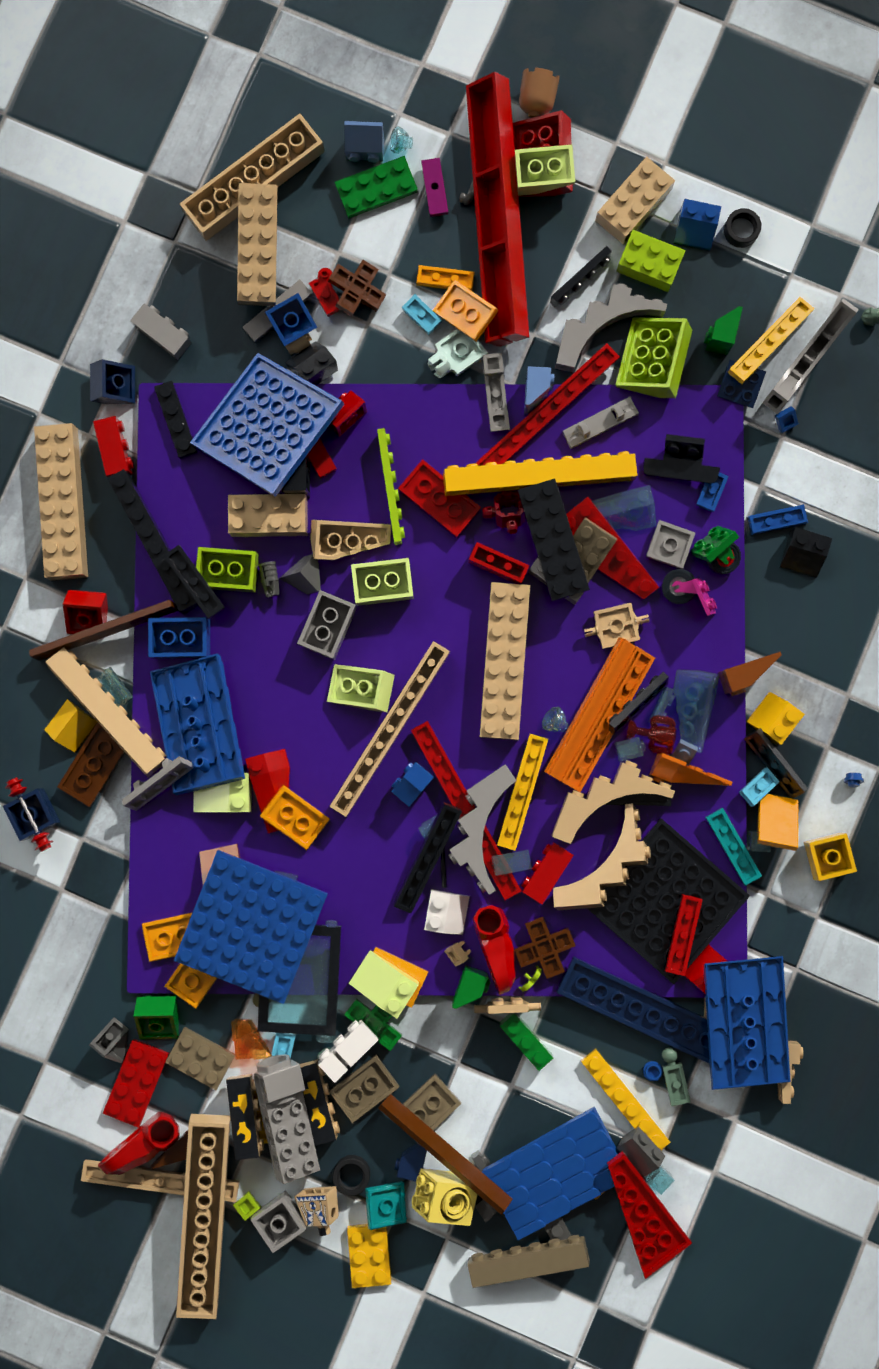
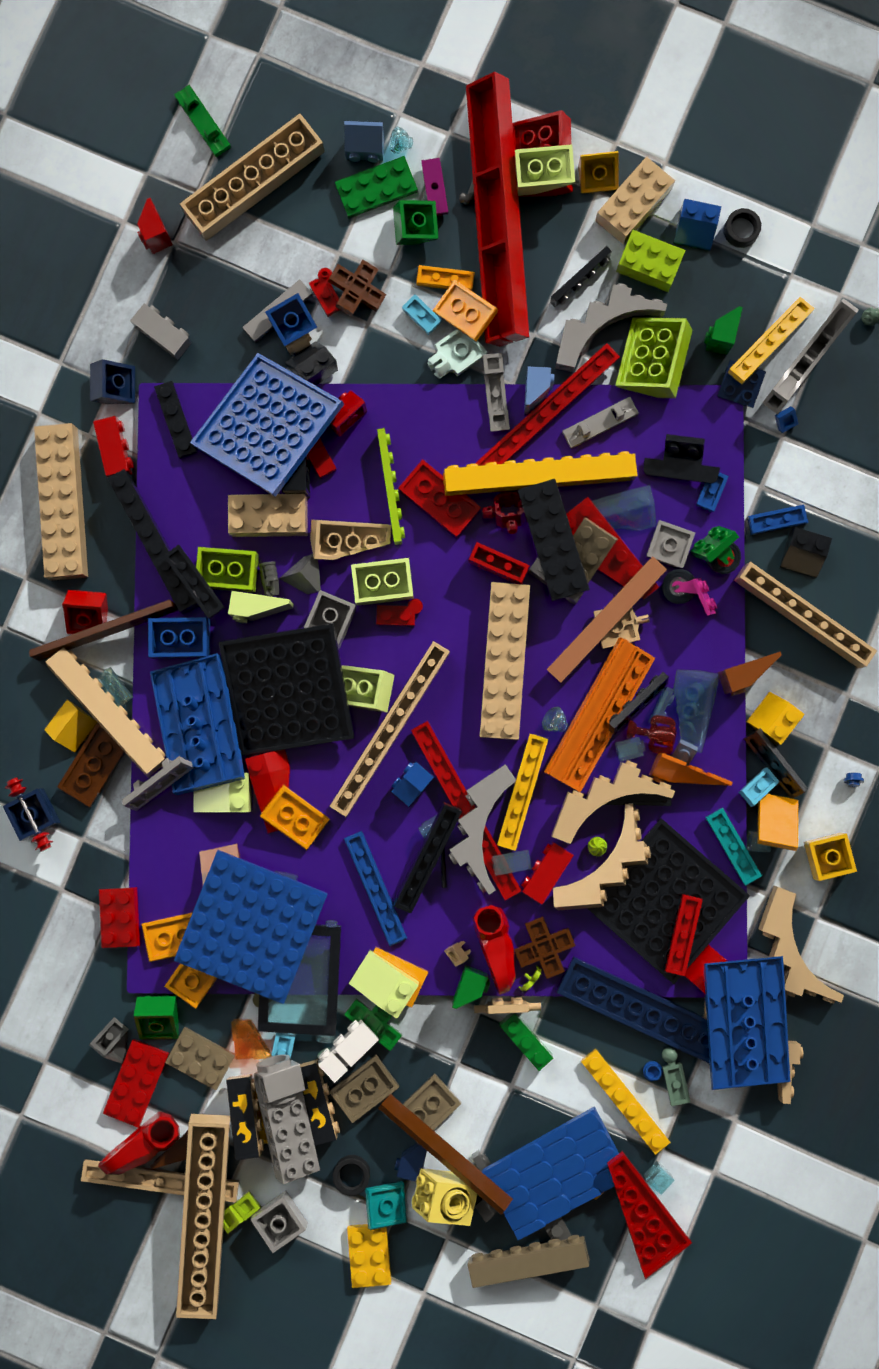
(119, 917): none -> red plate
(152, 230): none -> red slope
(202, 121): none -> green hinge
(231, 1219): none -> lime plate
(254, 607): none -> yellowish green slope
(257, 244): tan brick -> none
(287, 689): none -> black plate
(318, 1207): tan torso -> none
(375, 888): none -> blue tile
(399, 614): none -> red hinge
(415, 222): none -> green slope
(446, 912): white slope -> none
(538, 91): medium nougat cylinder -> none
(597, 846): none -> lime plate
(599, 172): none -> yellow slope
(606, 619): none -> nougat tile
(641, 1151): dark grey brick -> none
(778, 922): none -> tan arch
(805, 615): none -> tan brick

